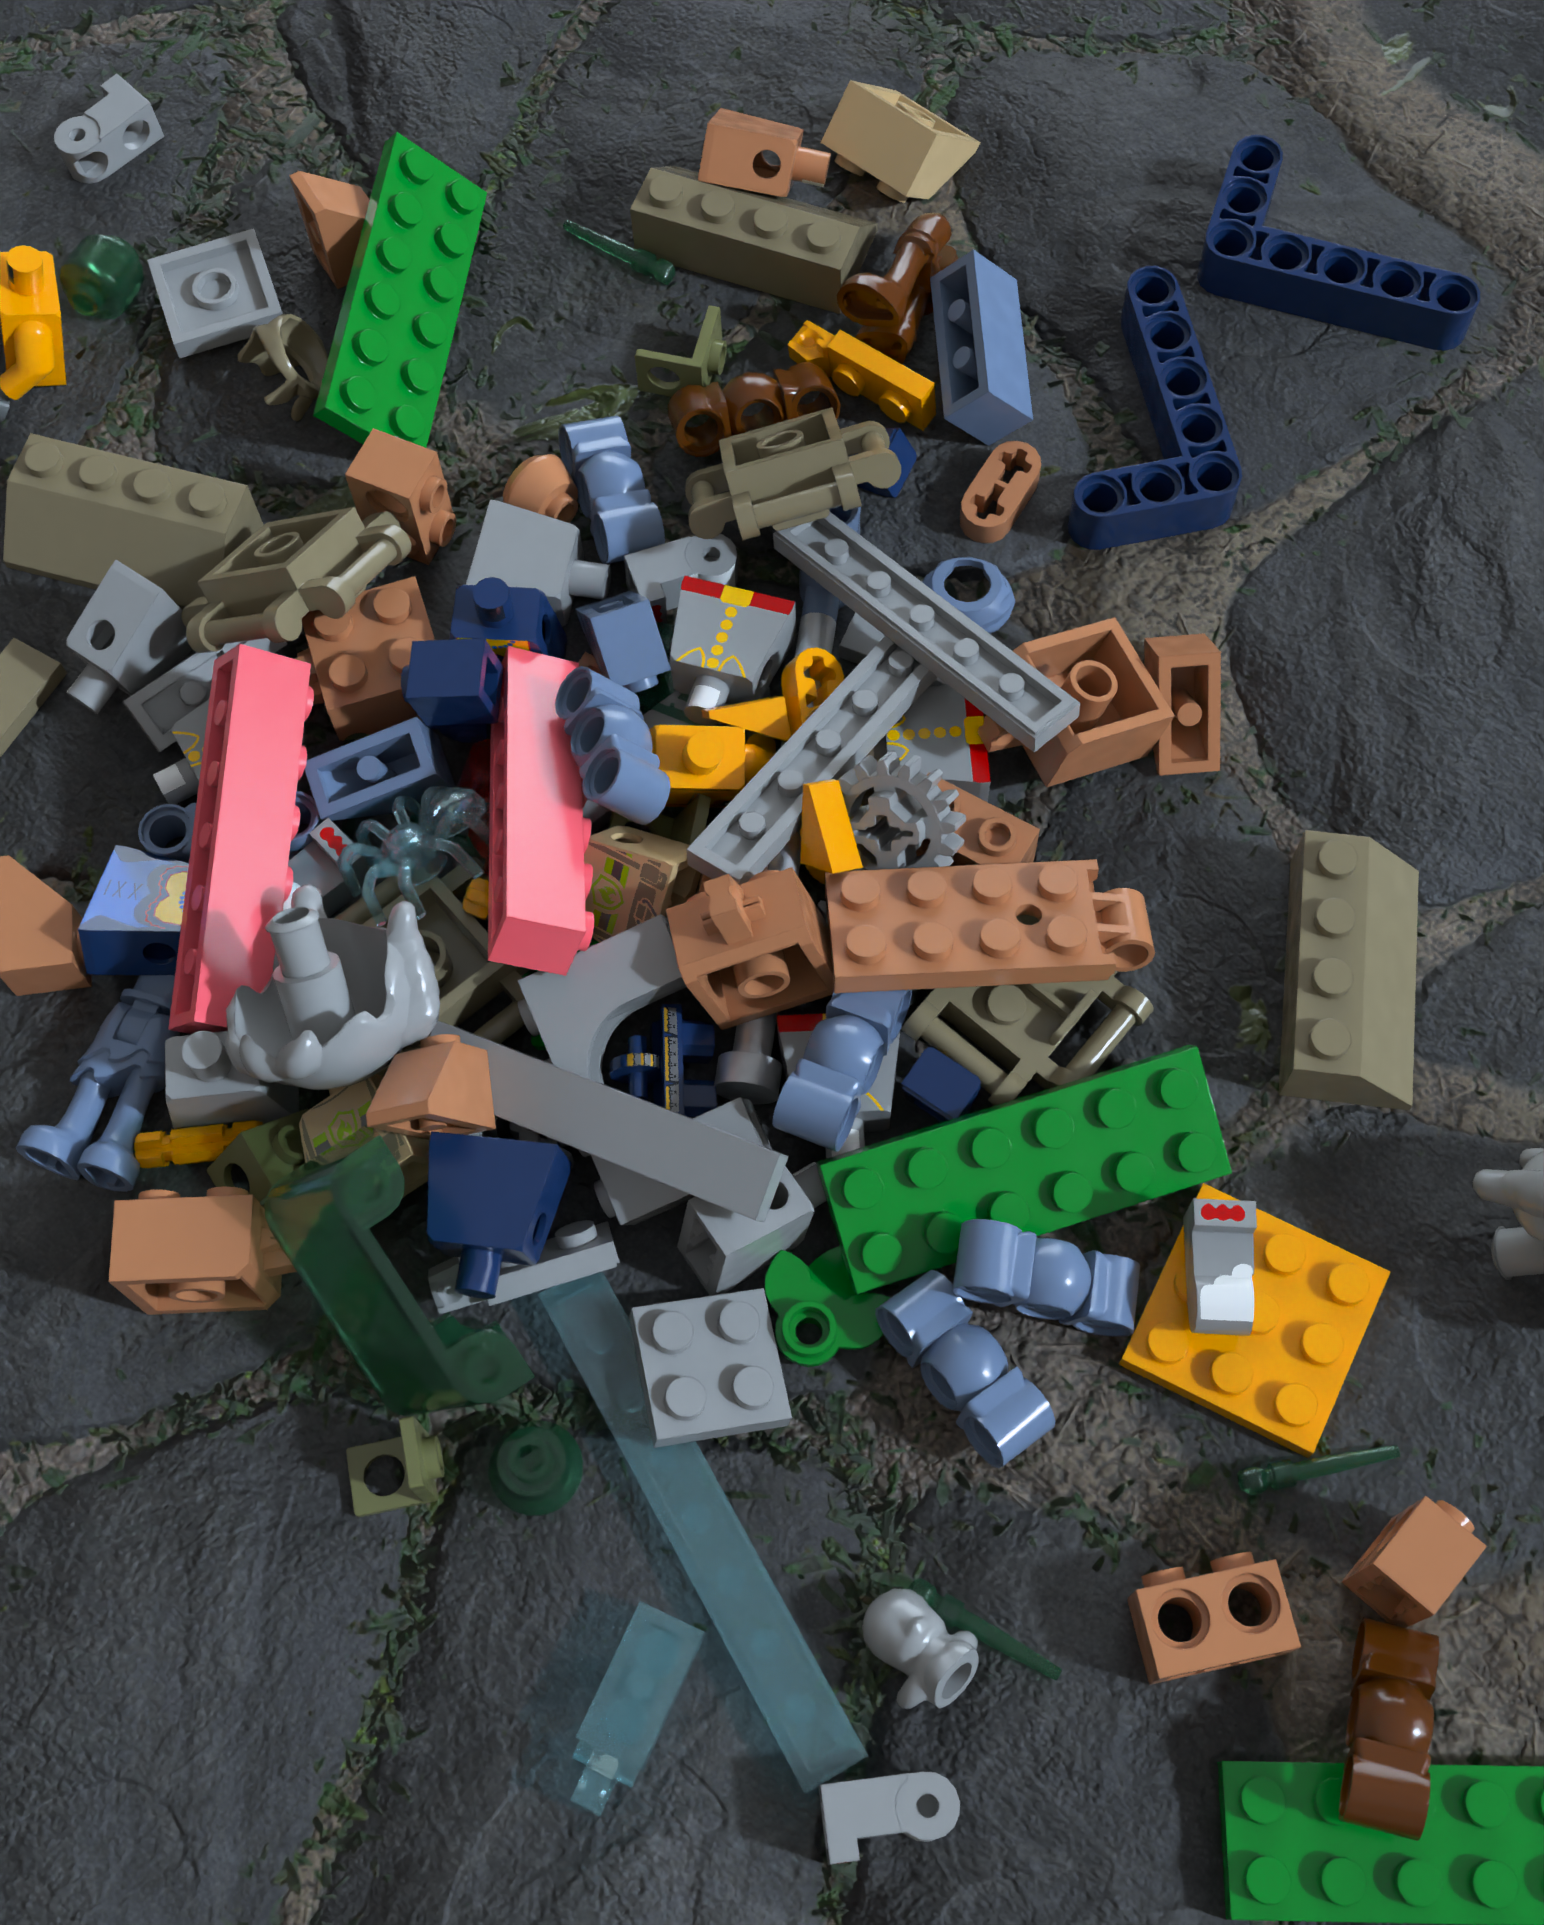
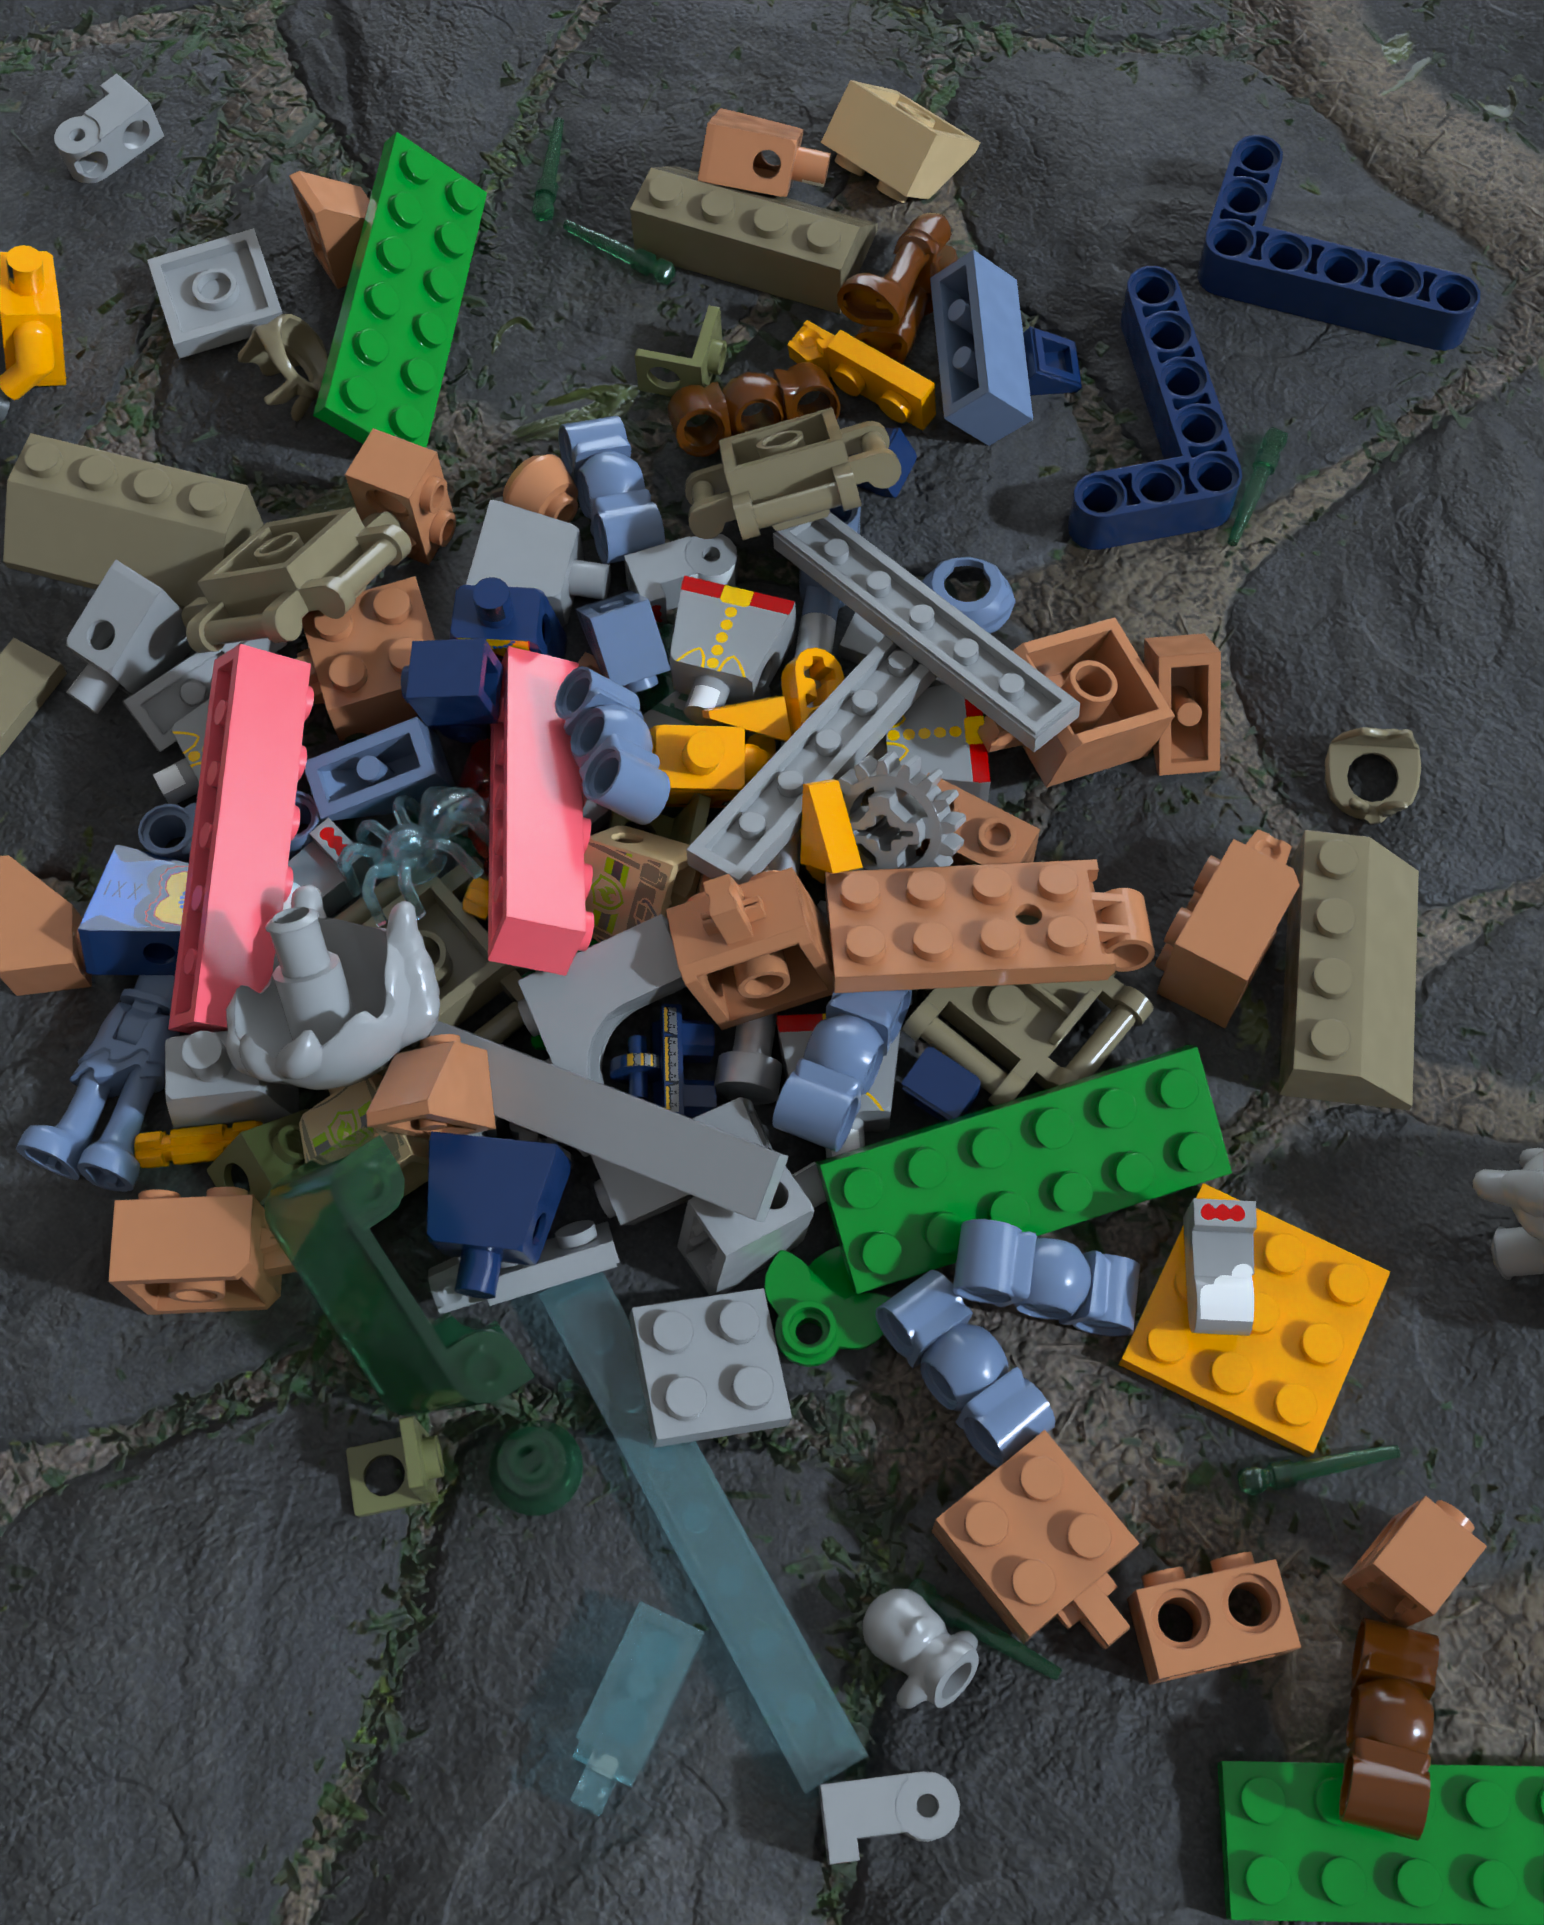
(102, 276): clear green head -> none
(547, 186): none -> clear green piece
(1010, 497): nougat beam -> none
(1040, 1544): none -> nougat hinge
(1051, 363): none -> dark blue slope
(1227, 927): none -> nougat hinge
(1263, 465): none -> clear green piece
(1392, 744): none -> dark tan piece

